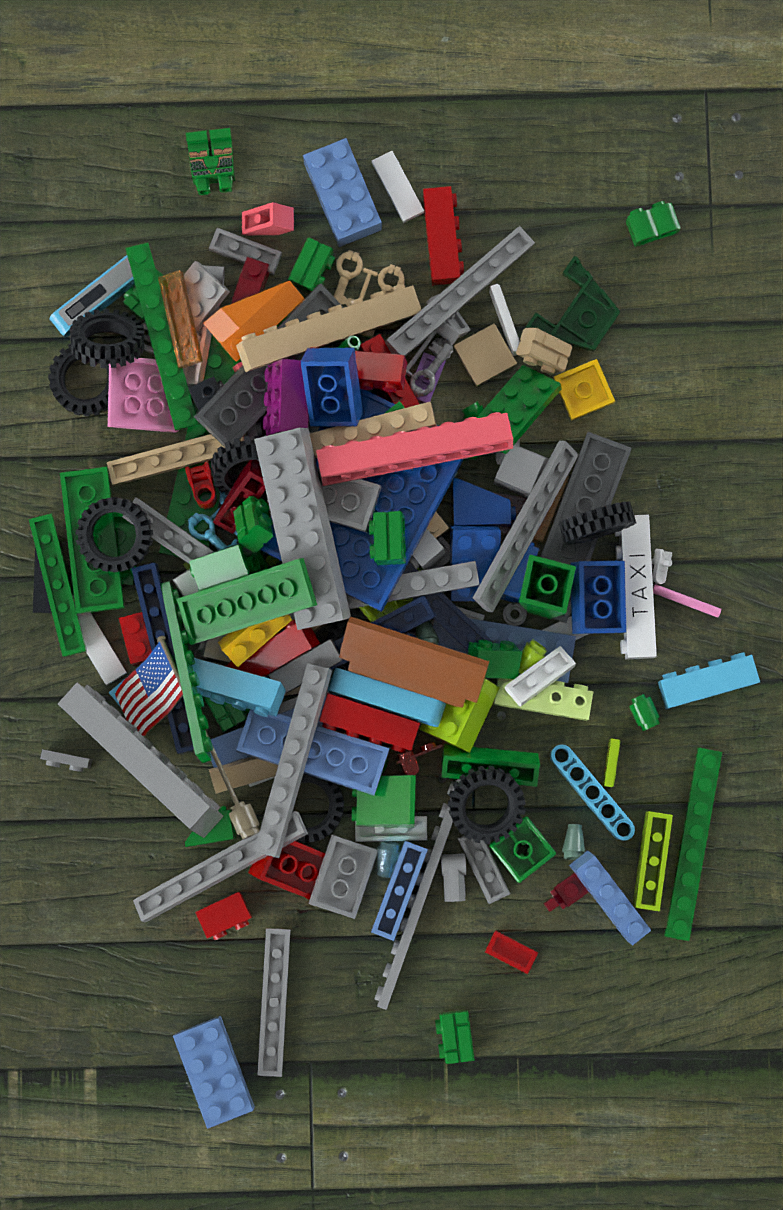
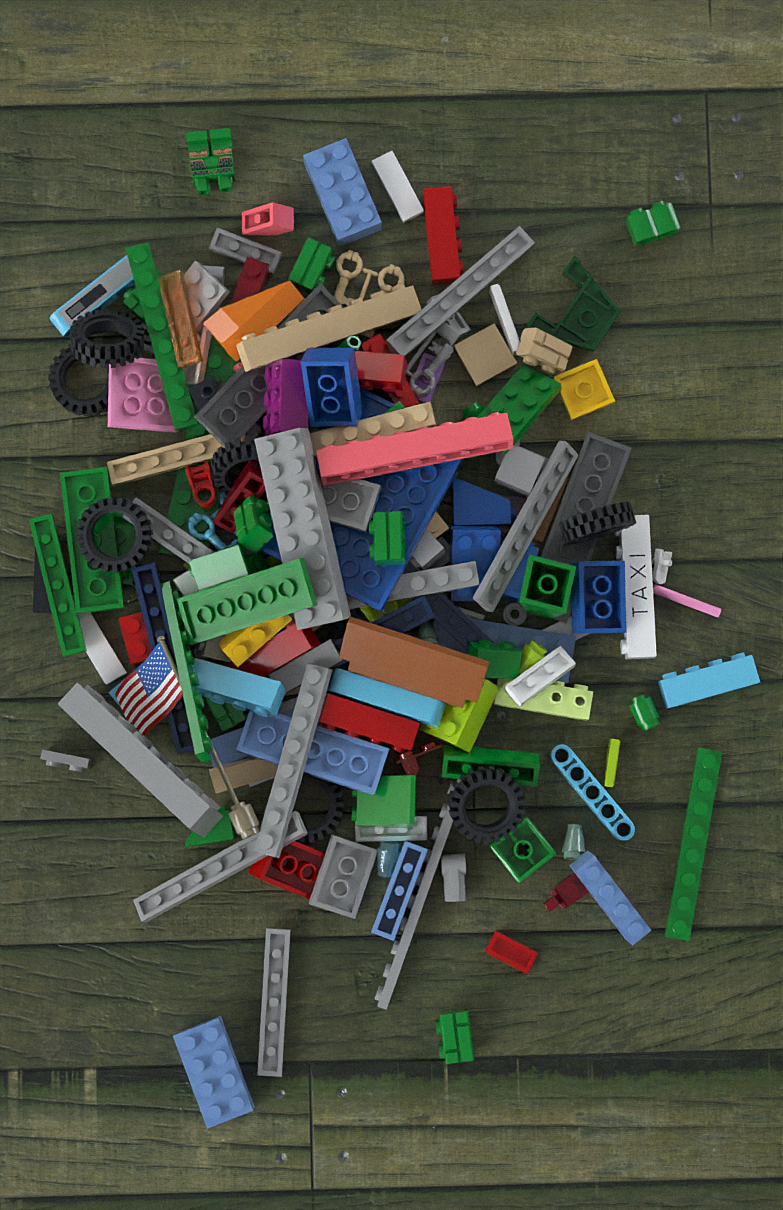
(223, 915): red brick -> none
(484, 869): light grey tile -> none
(652, 861): lime brick -> none

